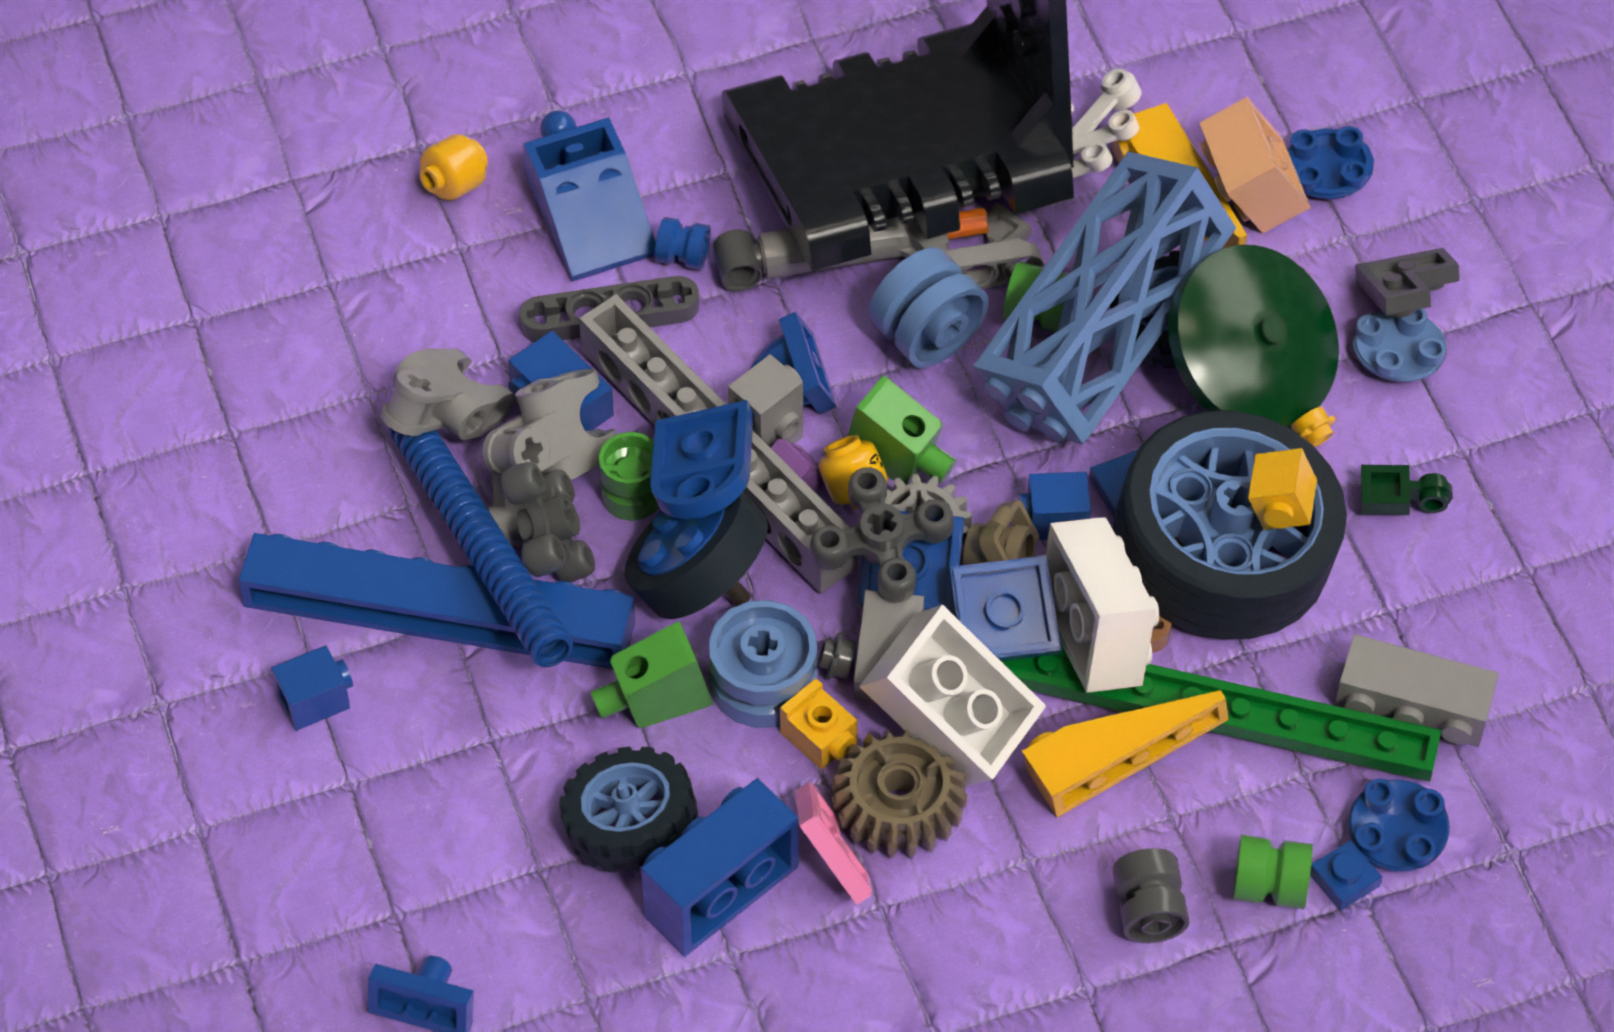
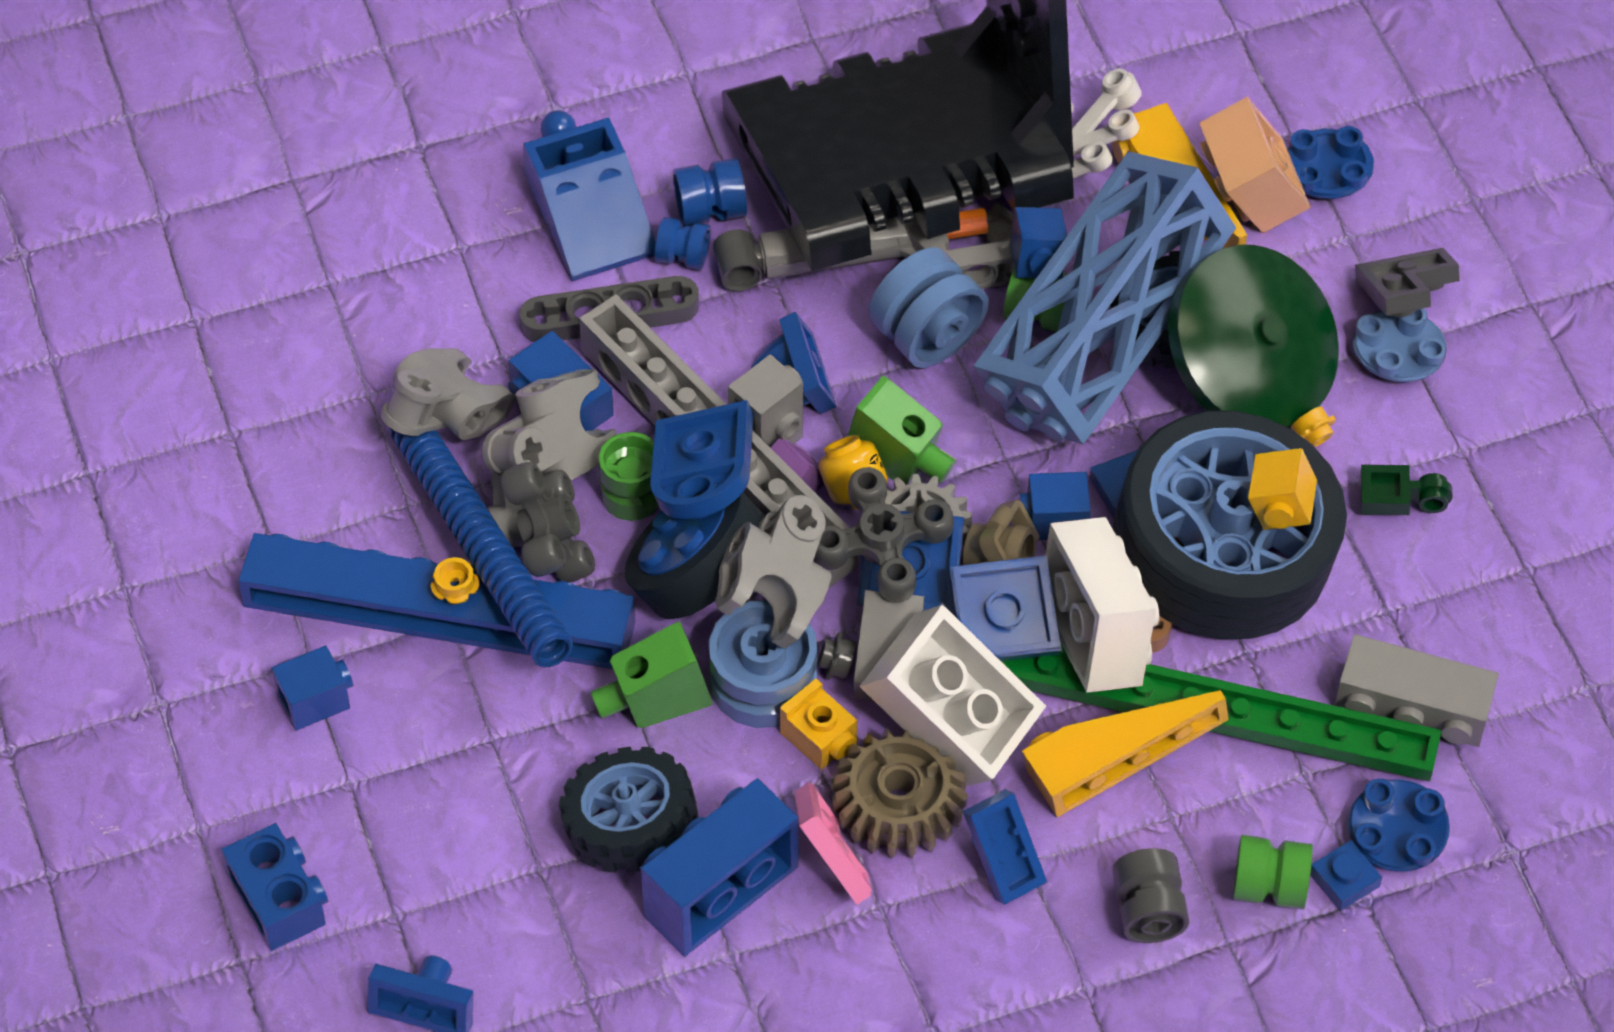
(268, 888): none -> blue brick
(450, 571): none -> yellow plate
(453, 167): yellow head -> none
(710, 192): none -> blue wheel
(779, 566): none -> light grey piece
(1004, 846): none -> blue tile
(1035, 239): none -> blue brick

